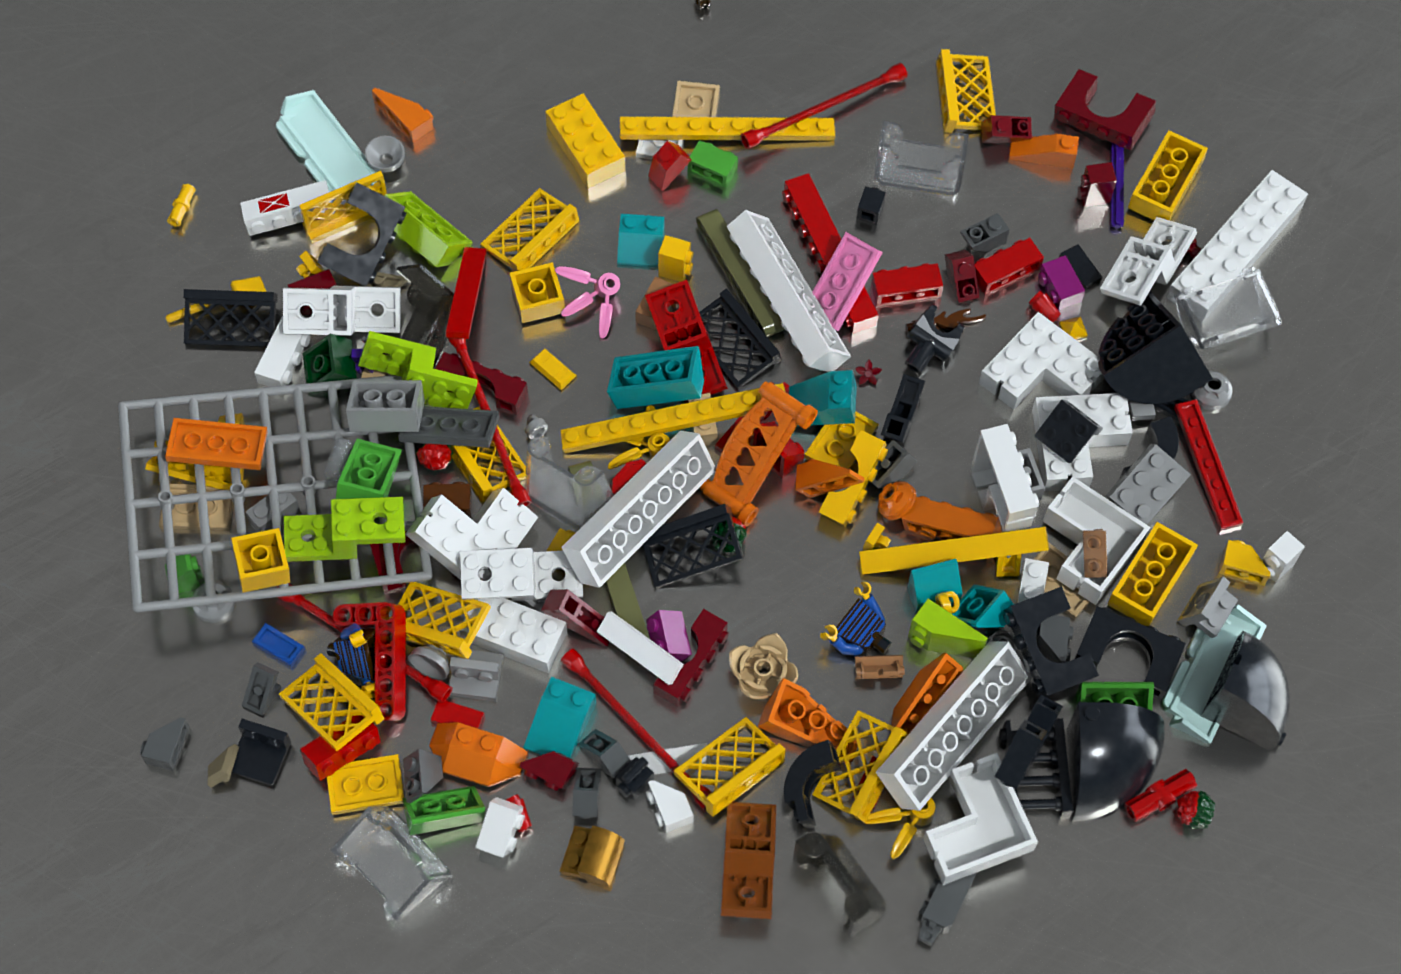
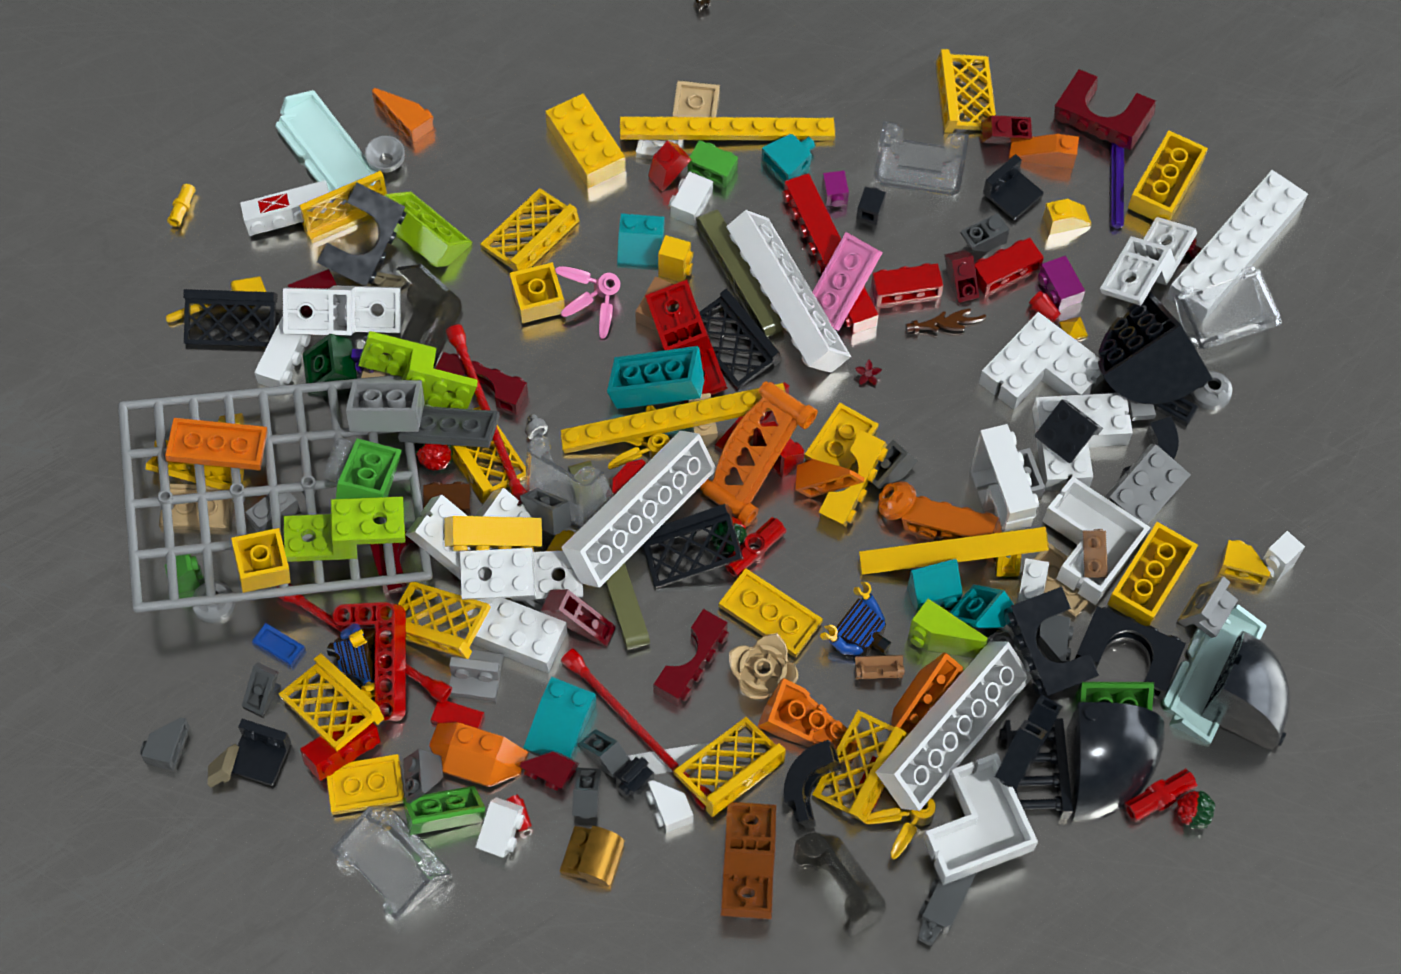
(309, 266): yellow tile -> none
(430, 661): light grey piece -> none
(466, 293): red tile -> none
(492, 532): none -> yellow brick
(549, 507): none -> dark grey slope
(553, 369): yellow tile -> none
(640, 648): white tile -> none
(669, 632): brick -> none
(691, 198): none -> white brick
(754, 136): red hose -> none
(764, 538): none -> red piece
(770, 611): none -> yellow plate
(788, 156): none -> teal torso
(831, 395): teal slope -> none
(835, 188): none -> magenta brick
(876, 539): yellow tile -> none
(904, 409): black arch -> none
(930, 341): black connector -> none
(943, 601): yellow tile -> none
(1011, 189): none -> black bracket
(1065, 216): none -> yellow slope
(1082, 266): black tile -> none
(1097, 184): dark red brick -> none
(1208, 465): red tile -> none

